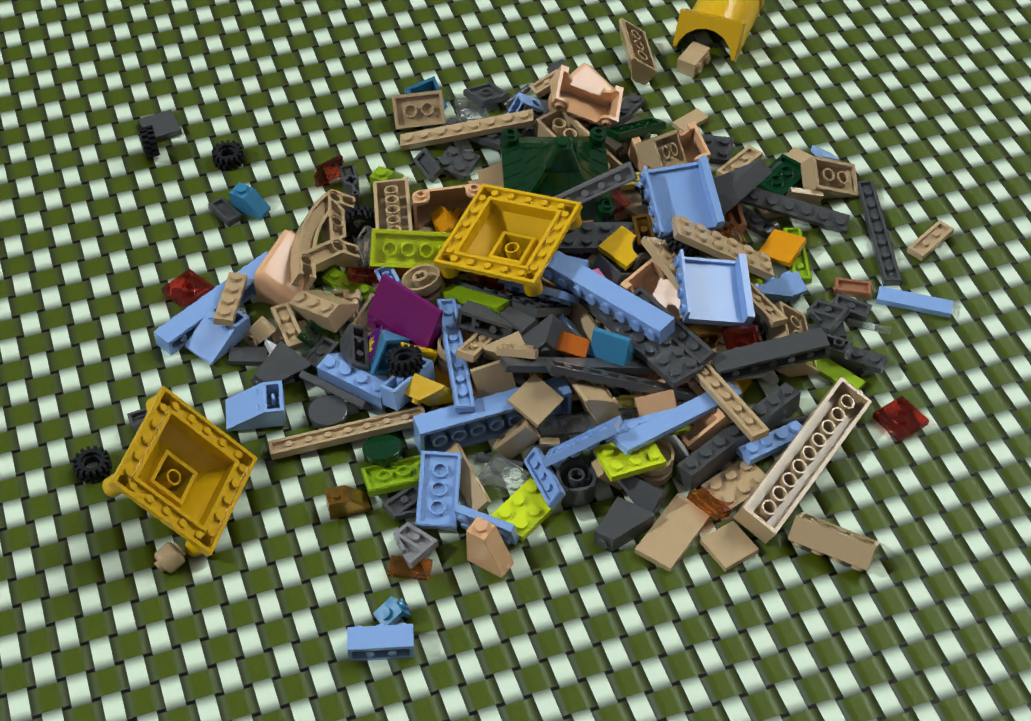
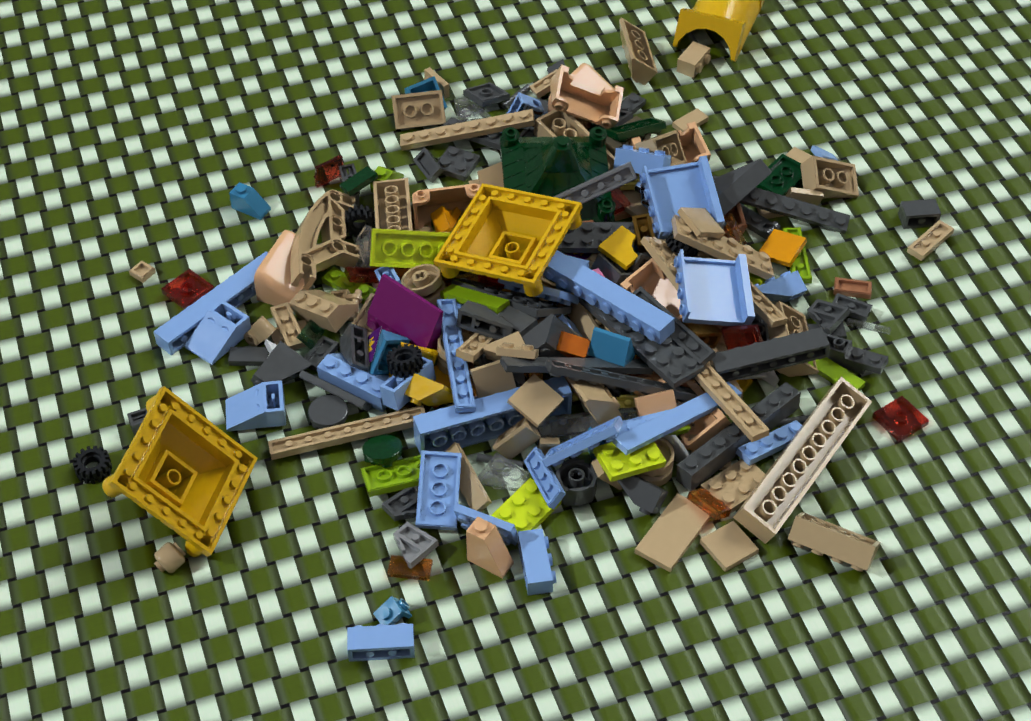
(142, 271): none -> tan tile
(149, 141): black tyre -> none
(163, 123): dark grey tile -> none
(225, 211): dark grey tile -> none
(227, 162): black tyre -> none
(230, 299): tan plate -> none
(346, 501): pearl gold slope -> none
(358, 181): none -> dark green tile
(443, 85): none -> tan plate
(536, 561): none -> light blue brick
(622, 524): dark grey slope -> none
(641, 158): none -> light blue brick
(701, 222): none -> tan tile
(719, 147): dark grey plate -> none
(743, 158): tan plate -> none
(878, 234): dark grey tile -> none
(914, 302): light blue tile -> none
(919, 213): none -> dark grey brick

